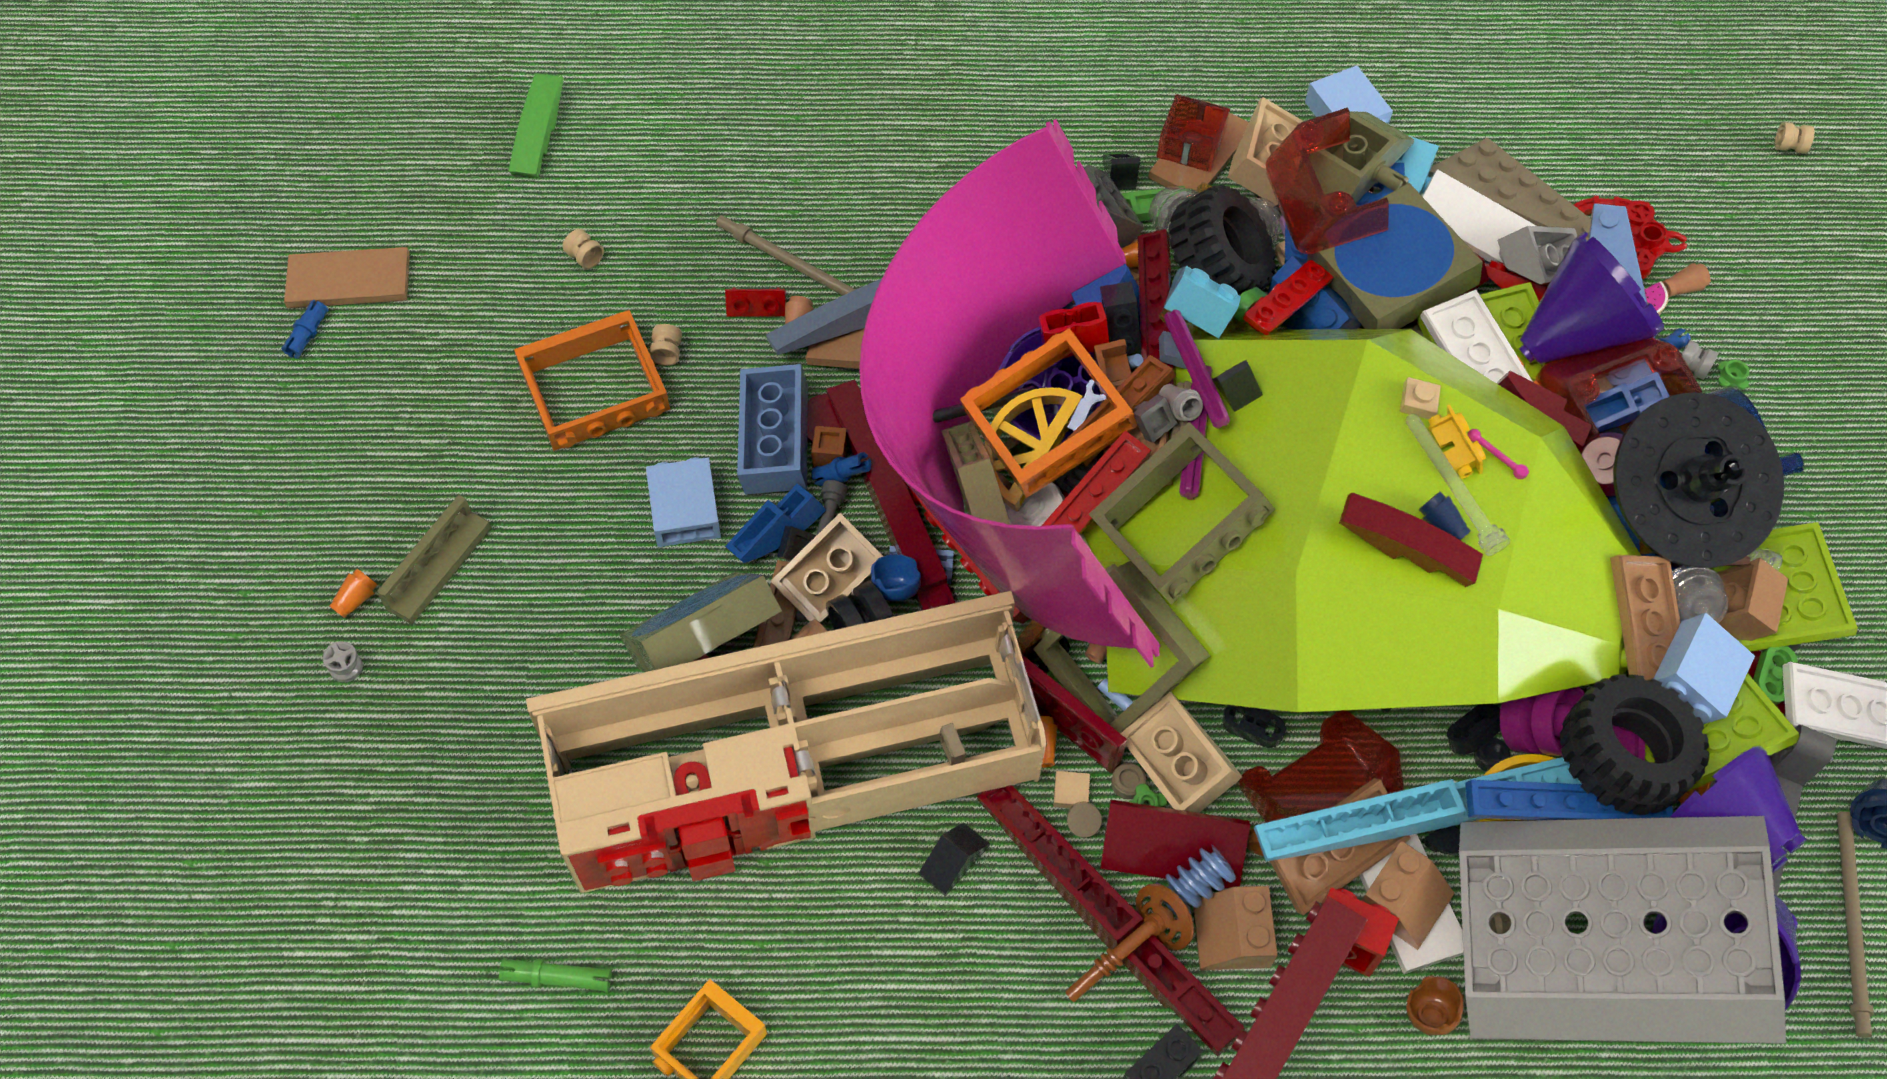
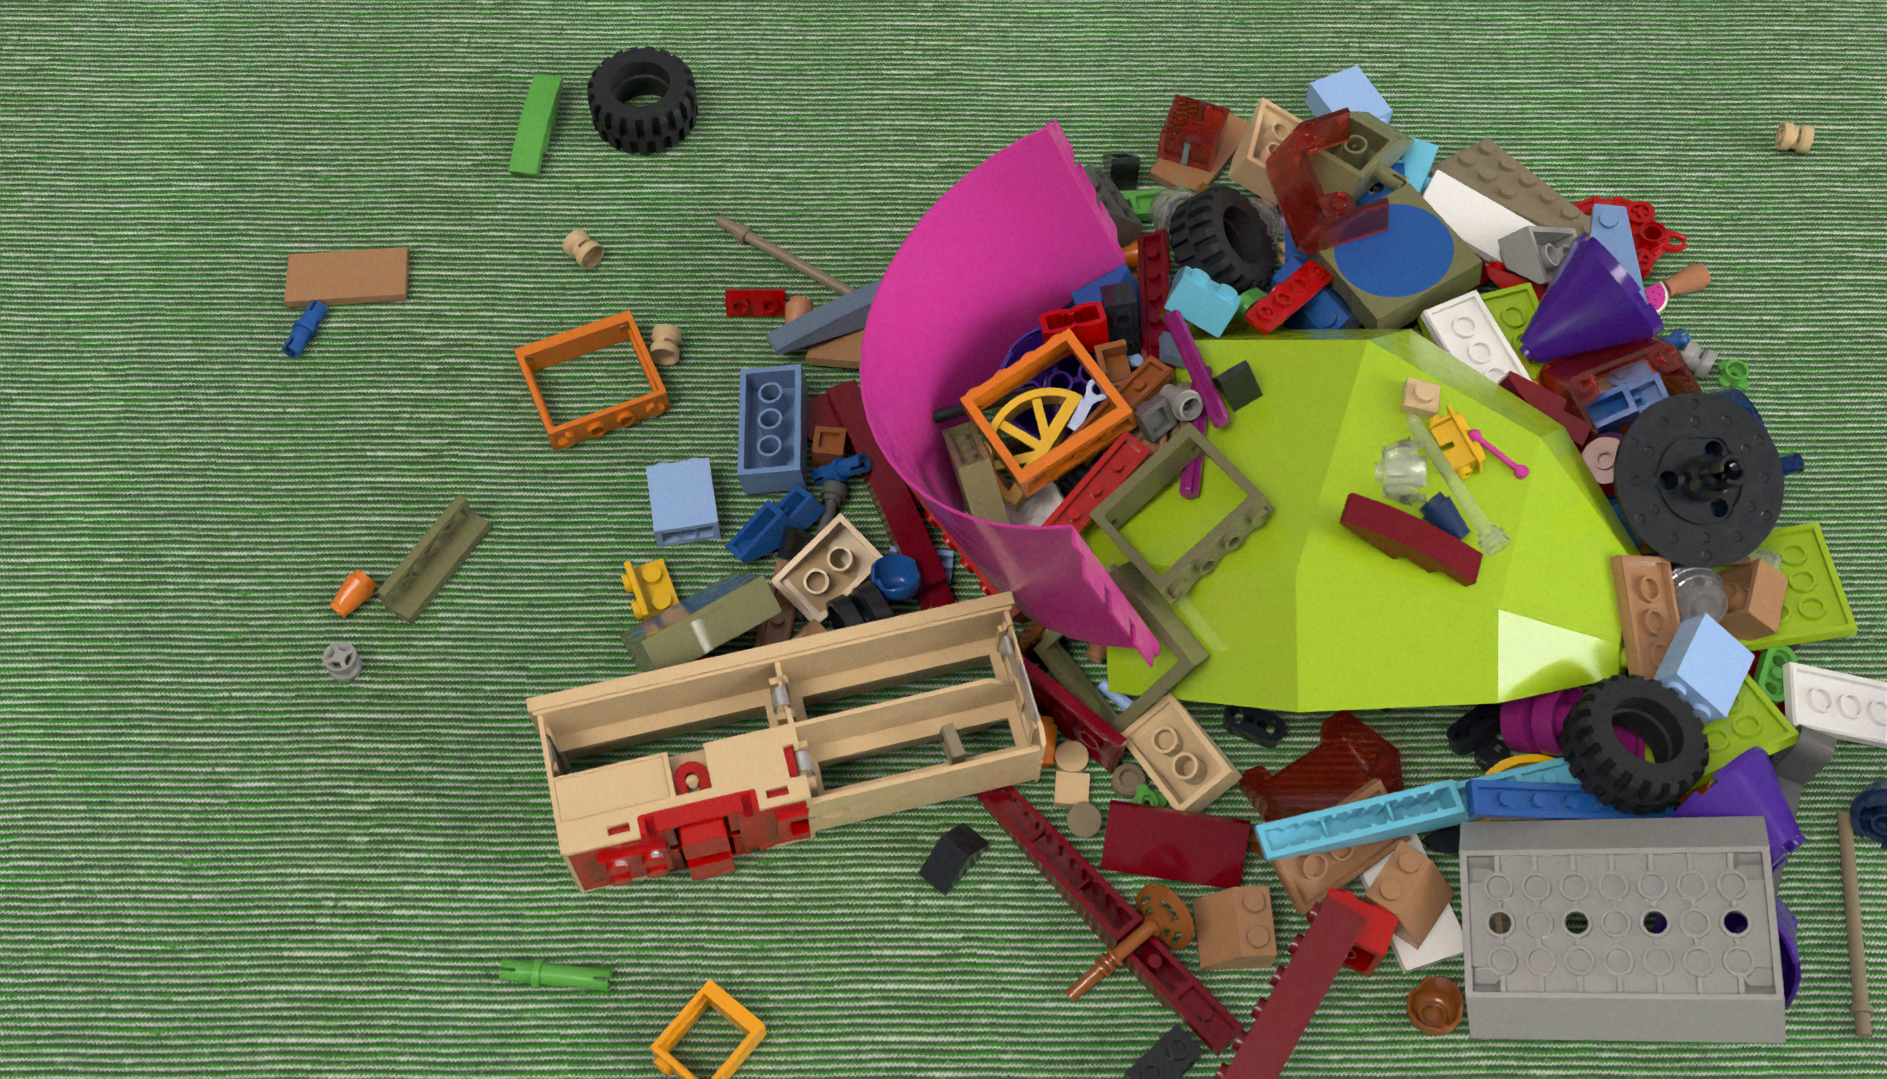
(638, 74): none -> black tyre
(650, 587): none -> yellow bracket
(1071, 757): none -> tan tile
(1200, 878): medium blue piece -> none
(1402, 471): none -> clear cone

